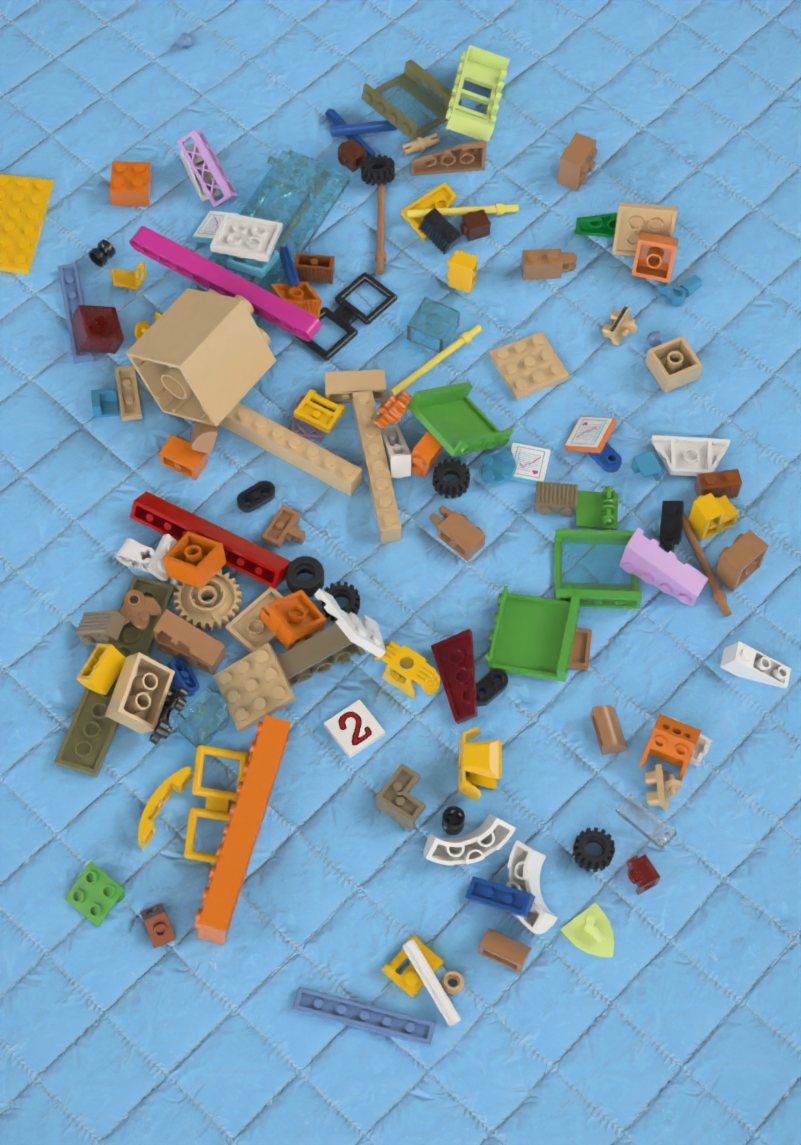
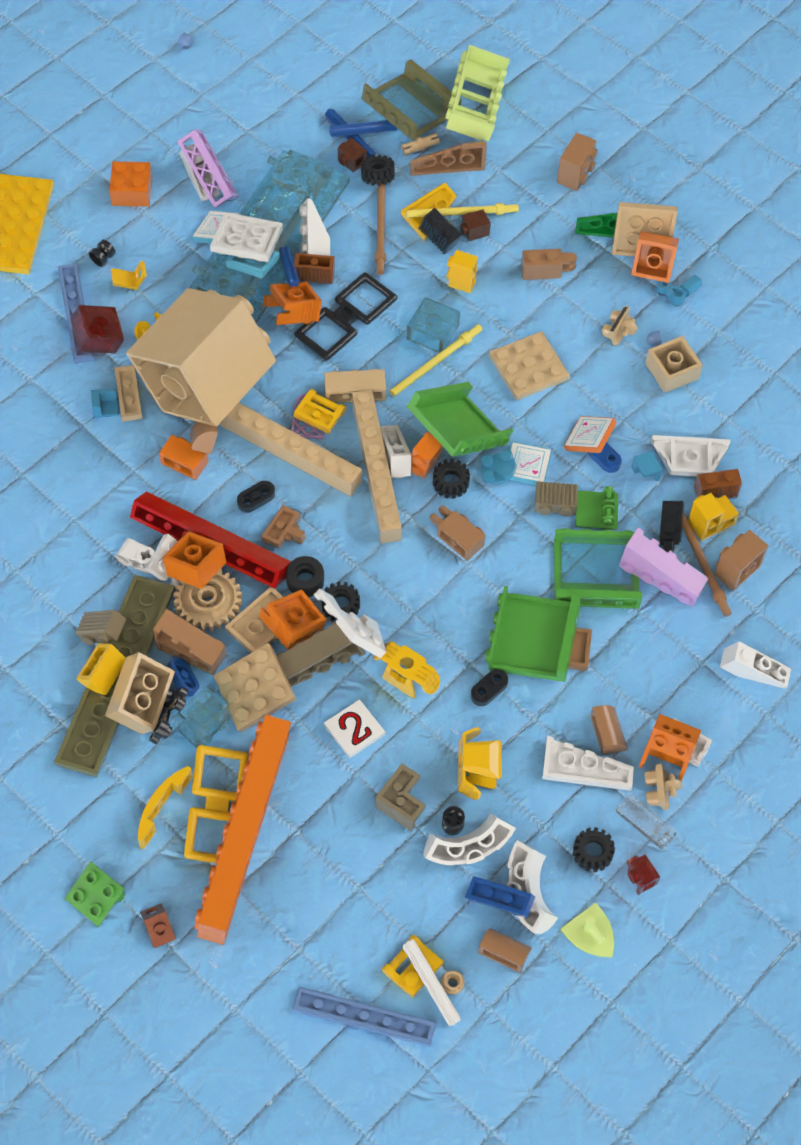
(139, 612): medium nougat plate -> none
(225, 282): dark pink beam -> none
(314, 235): none -> white slope
(392, 409): orange gear -> none
(457, 671): dark red wing -> none
(583, 767): none -> white wing

